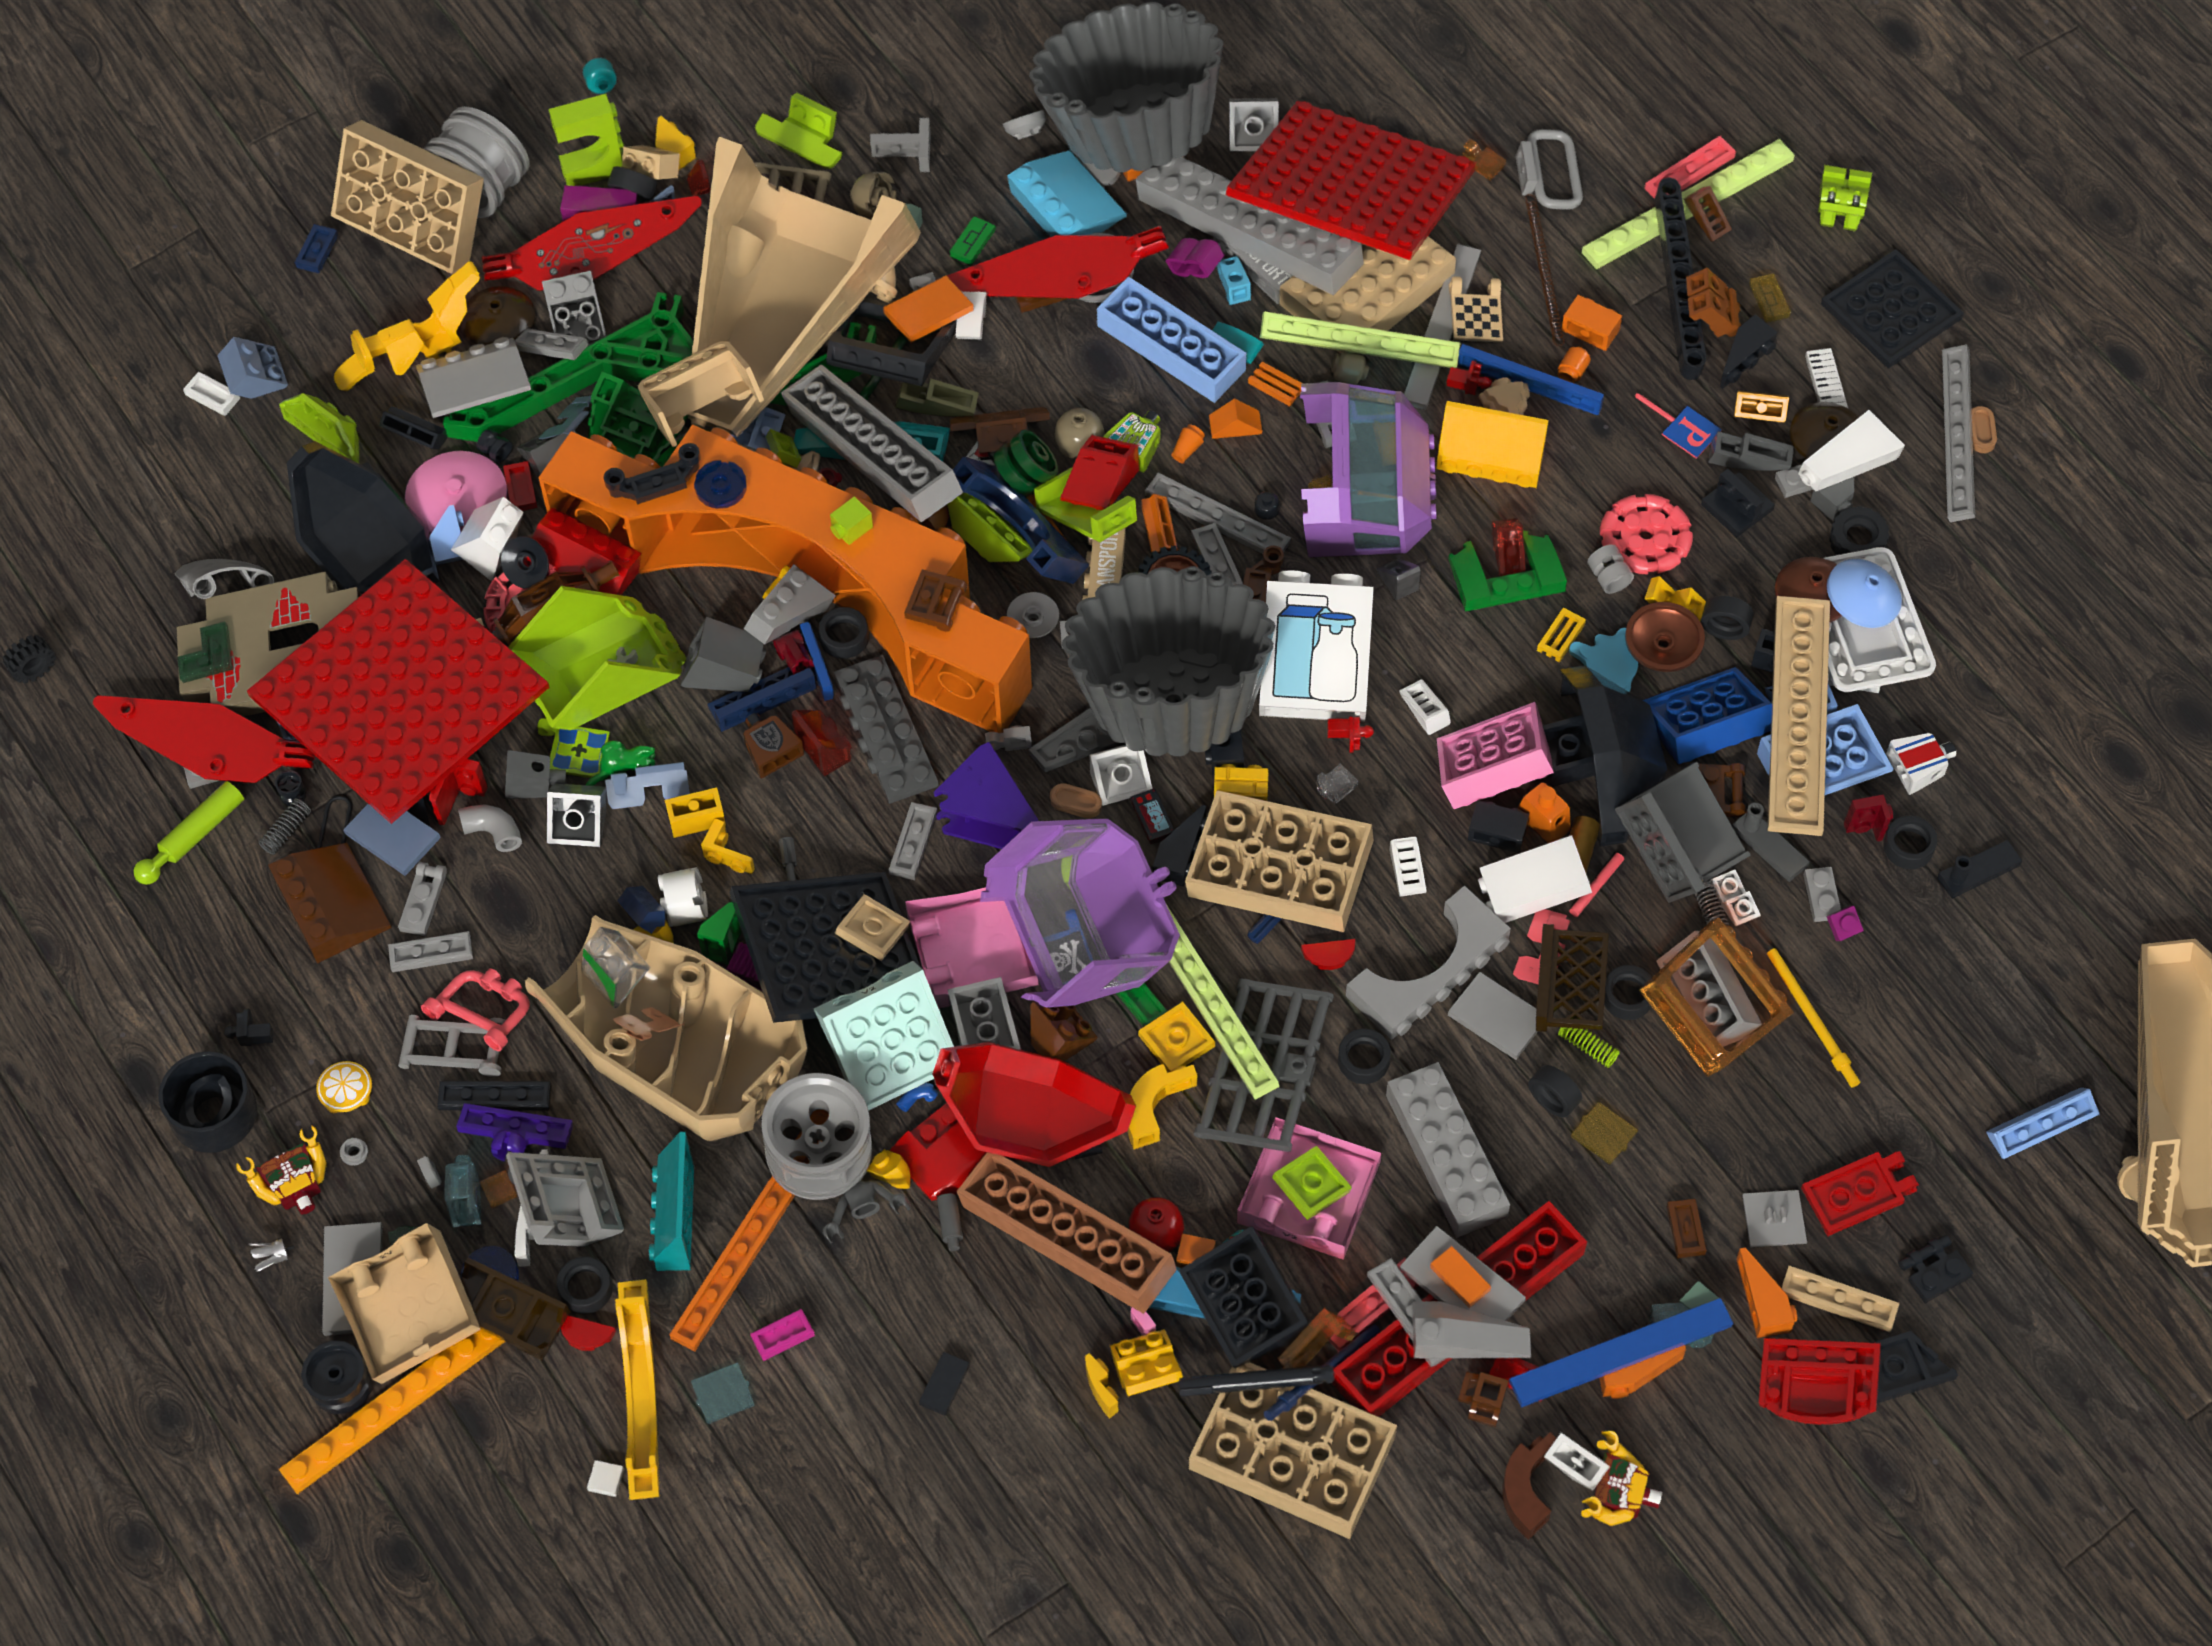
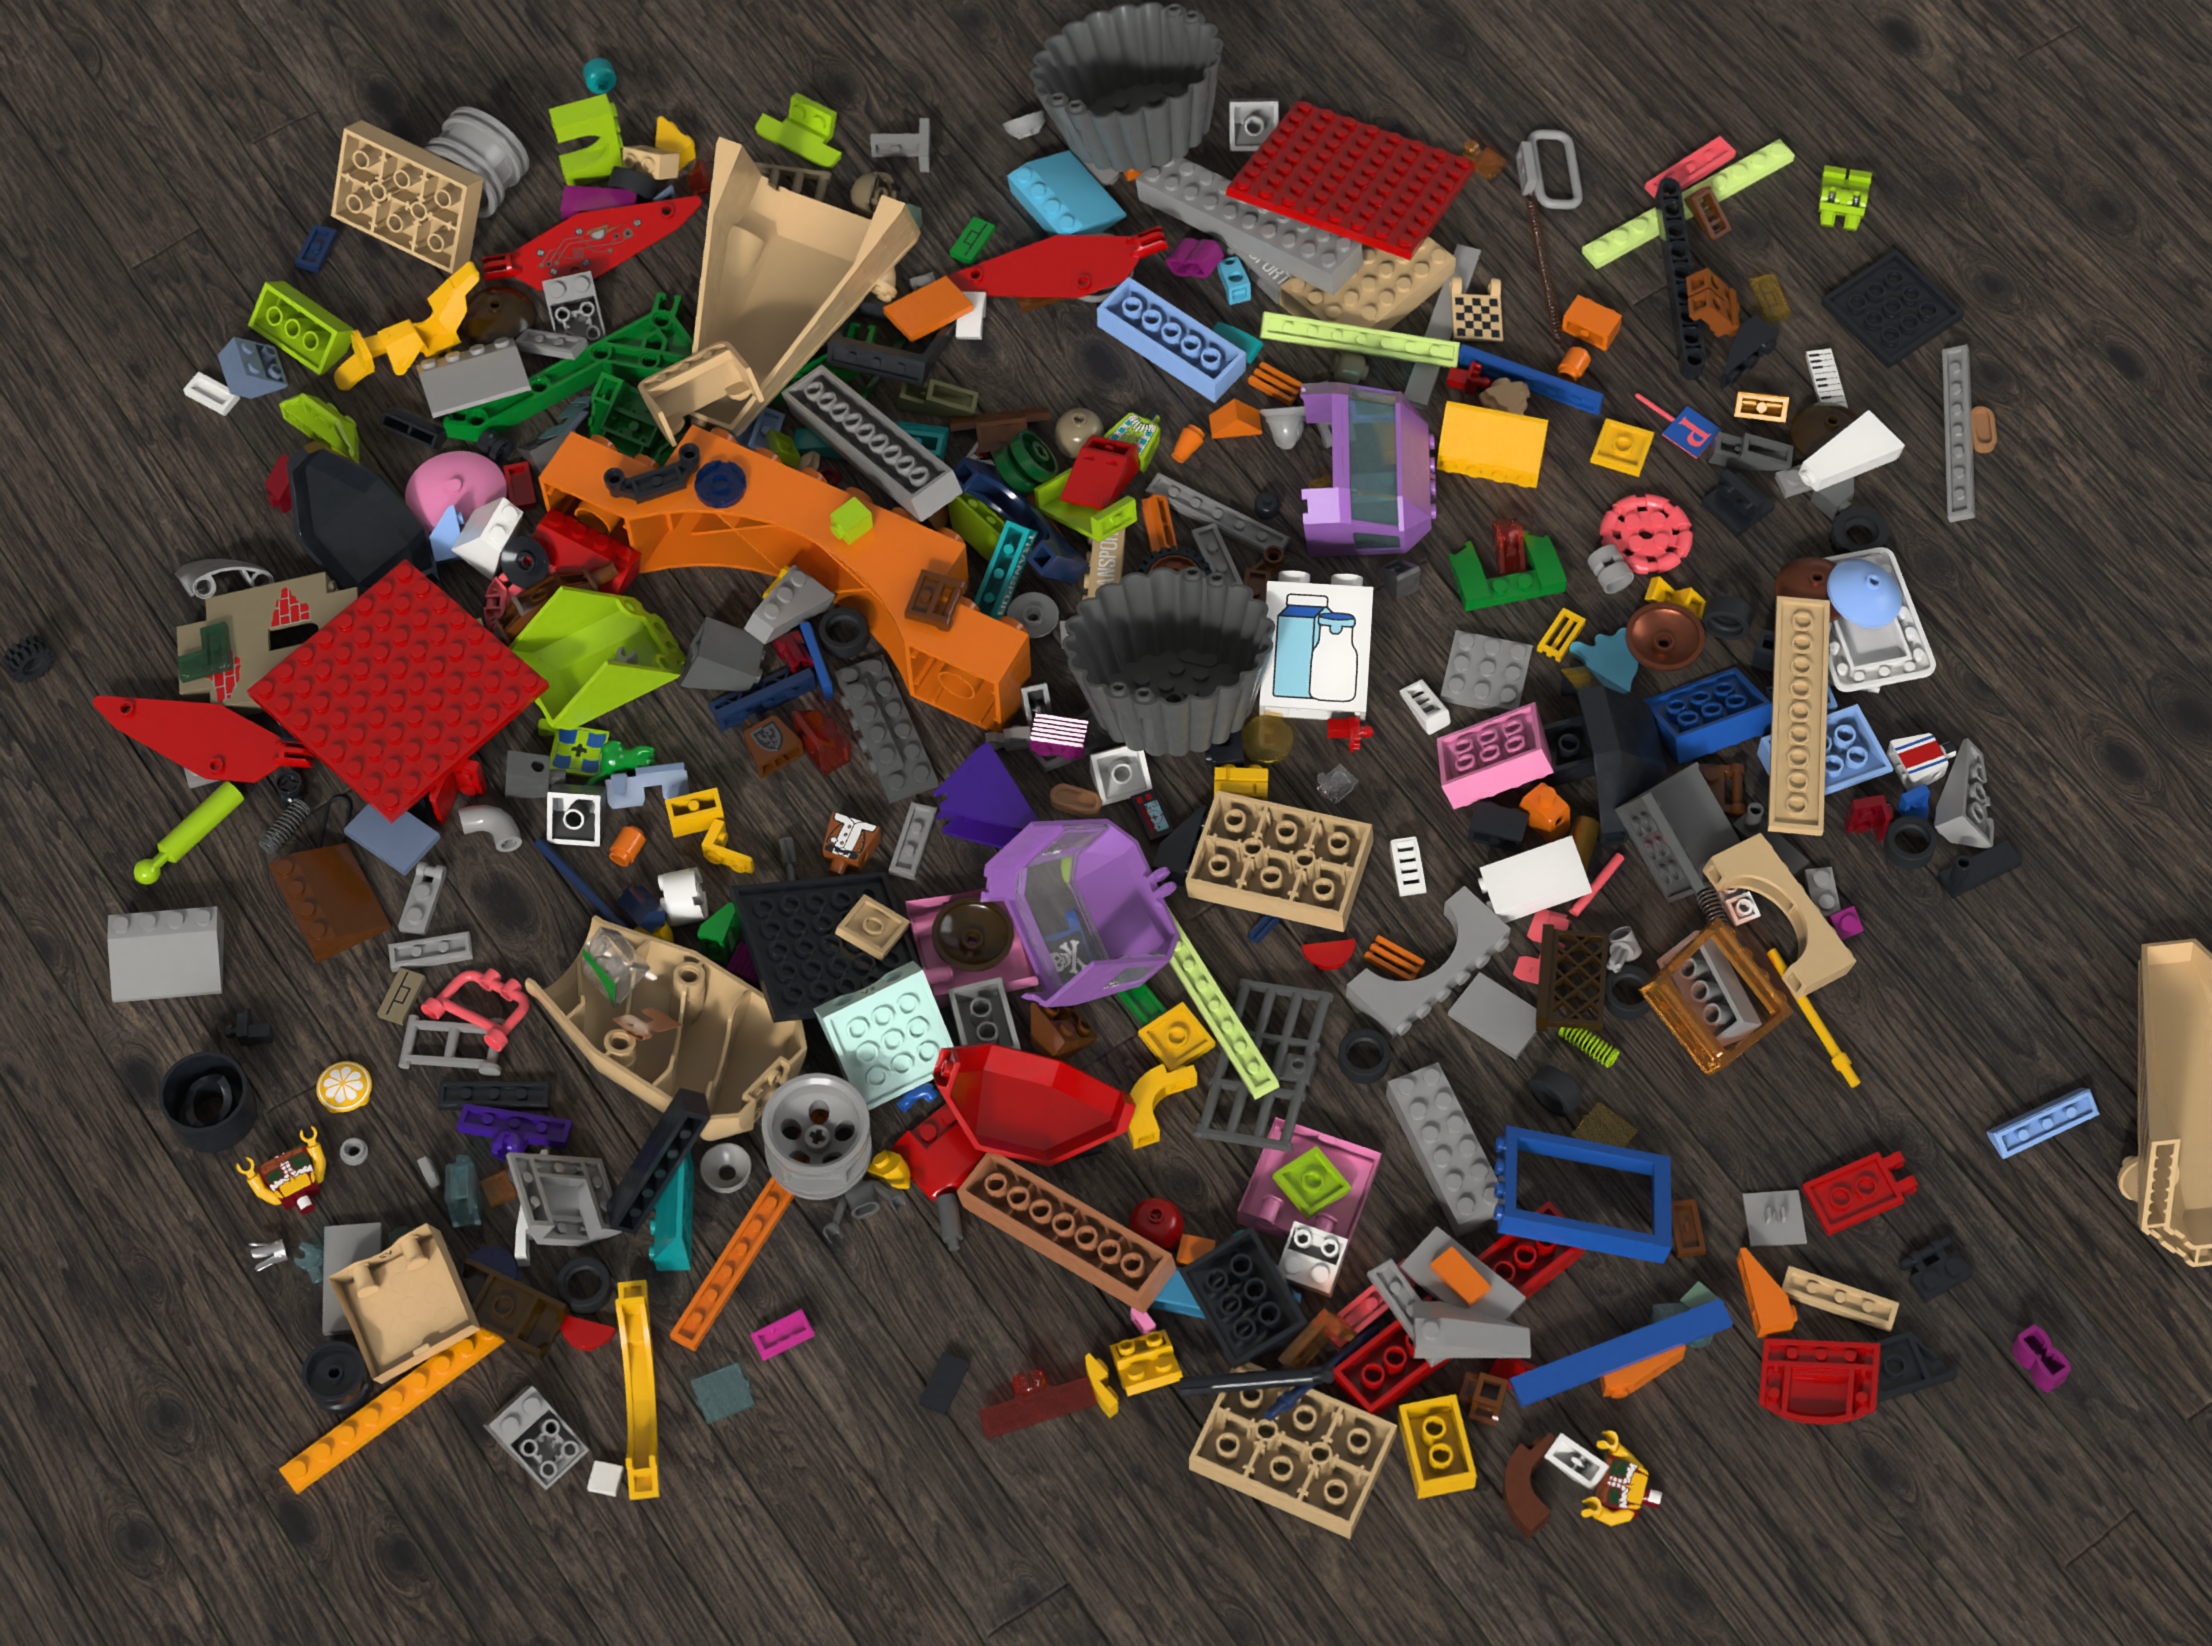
(166, 954): none -> light grey slope
(278, 486): none -> dark red slope
(300, 326): none -> lime slope
(312, 1261): none -> clear light blue piece
(401, 996): none -> dark tan tile
(536, 1436): none -> light grey slope
(580, 884): none -> dark blue bar
(627, 845): none -> orange brick
(658, 1161): none -> black brick
(725, 1156): none -> light grey piece
(849, 844): none -> torso
(972, 921): none -> dark brown dish
(1004, 569): none -> teal brick
(1035, 700): none -> flat silver slope
(1036, 1403): none -> clear red plate
(1059, 736): none -> brick
(1267, 739): none -> clear yellow tile
(1285, 425): none -> light grey piece
(1313, 1258): none -> white slope
(1398, 951): none -> orange tile
(1436, 1446): none -> yellow brick
(1486, 672): none -> light grey plate
(1577, 1233): none -> blue window
(1622, 447): none -> yellow tile
(1623, 948): none -> light grey axle
(1759, 869): none -> tan arch
(1914, 803): none -> blue tile
(1963, 803): none -> light grey wedge
(2046, 1364): none -> magenta brick

